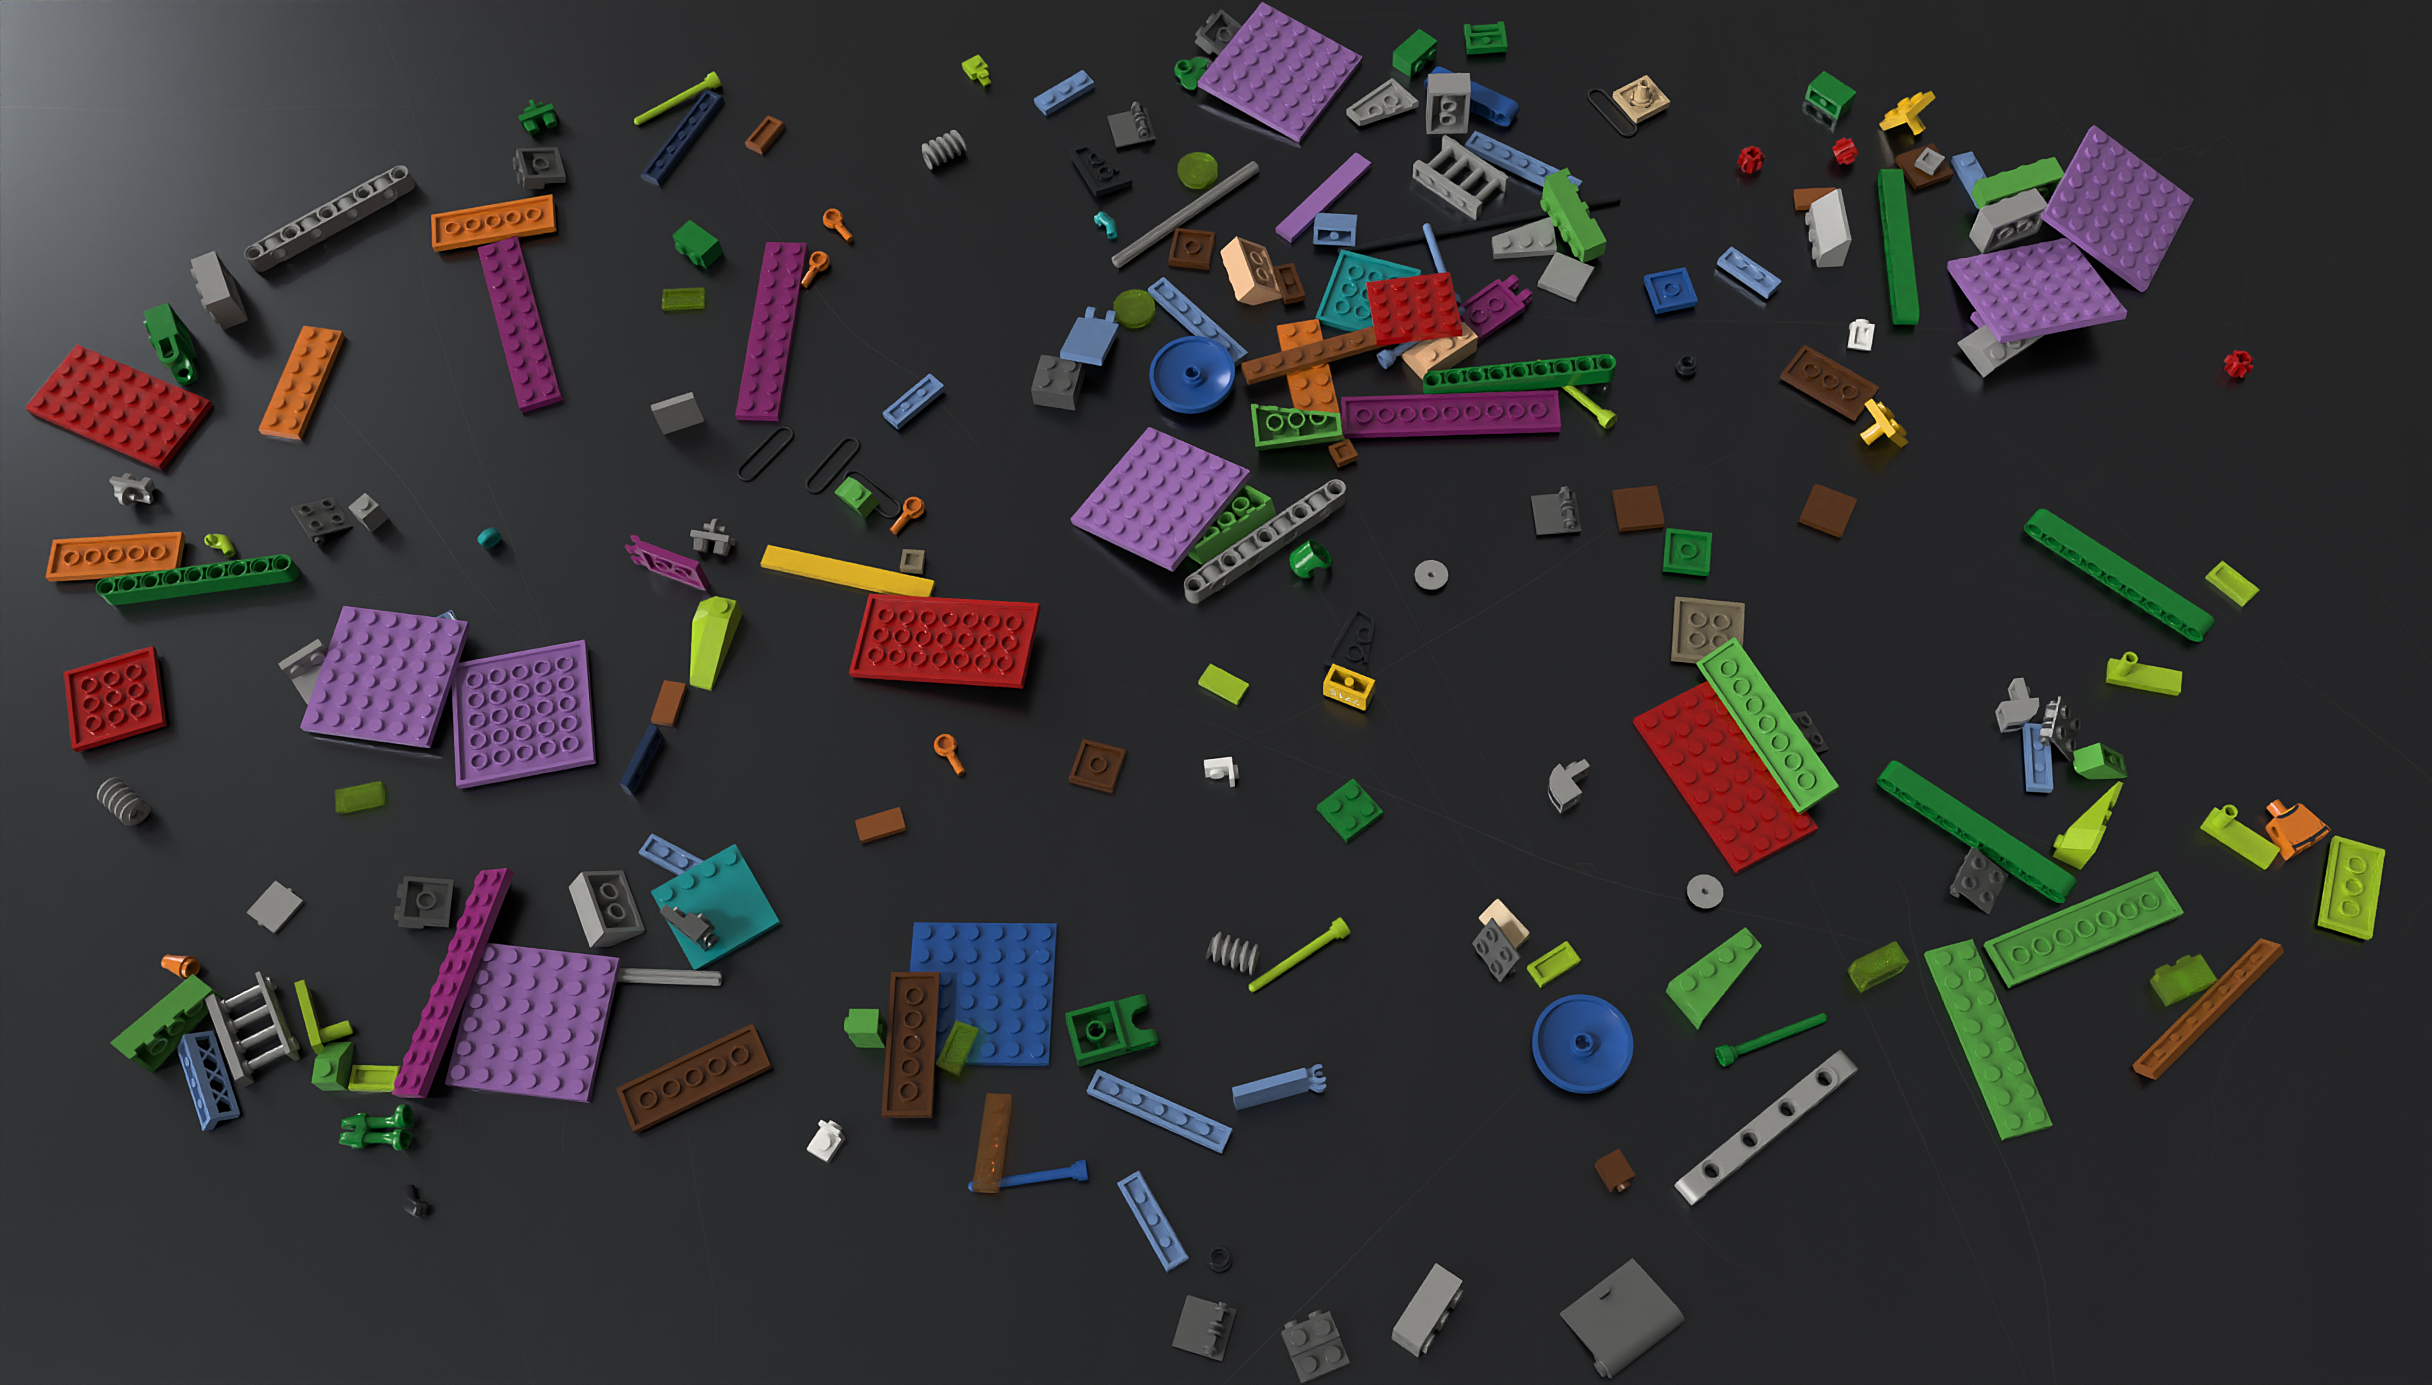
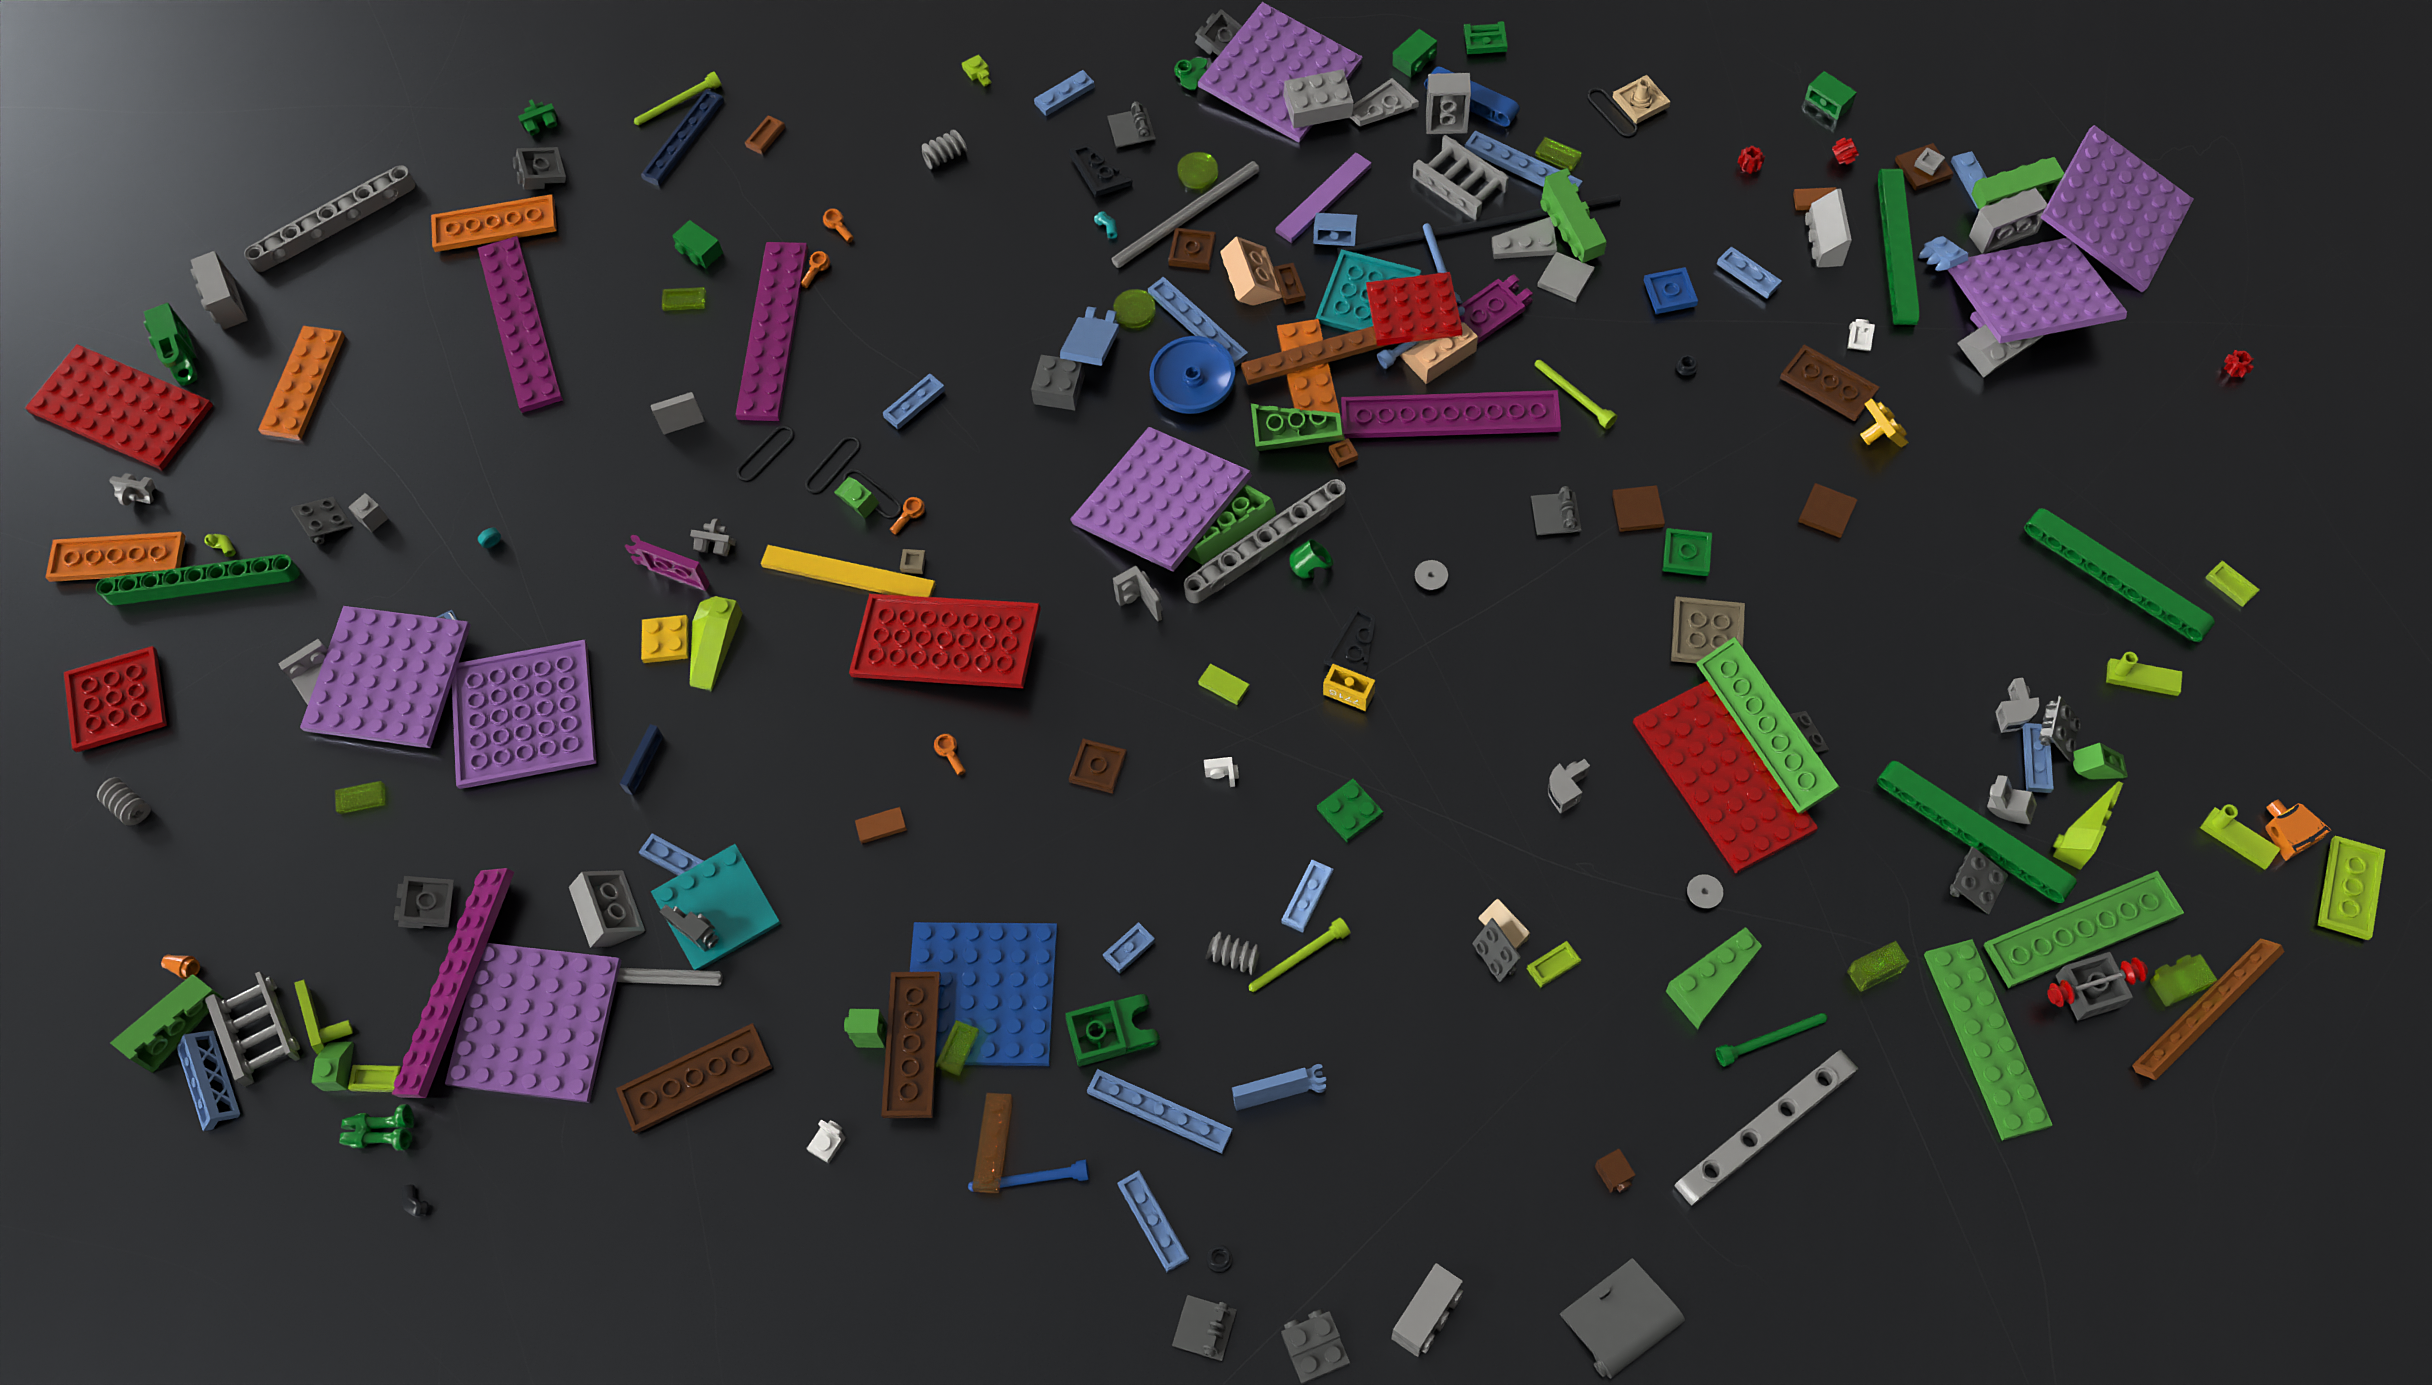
(275, 907): light grey piece -> none
(665, 639): none -> yellow plate
(669, 703): dark orange tile -> none
(1129, 947): none -> medium blue plate
(1134, 584): none -> light grey bracket
(1307, 896): none -> light blue tile
(1318, 98): none -> light grey brick
(1529, 371): green beam -> none
(1558, 153): none -> clear neon green tile
(1582, 1043): blue dish -> none
(1908, 112): yellow plate -> none
(1943, 253): none -> medium blue plate
(2011, 803): none -> light grey brick
(2096, 984): none -> dark grey brick

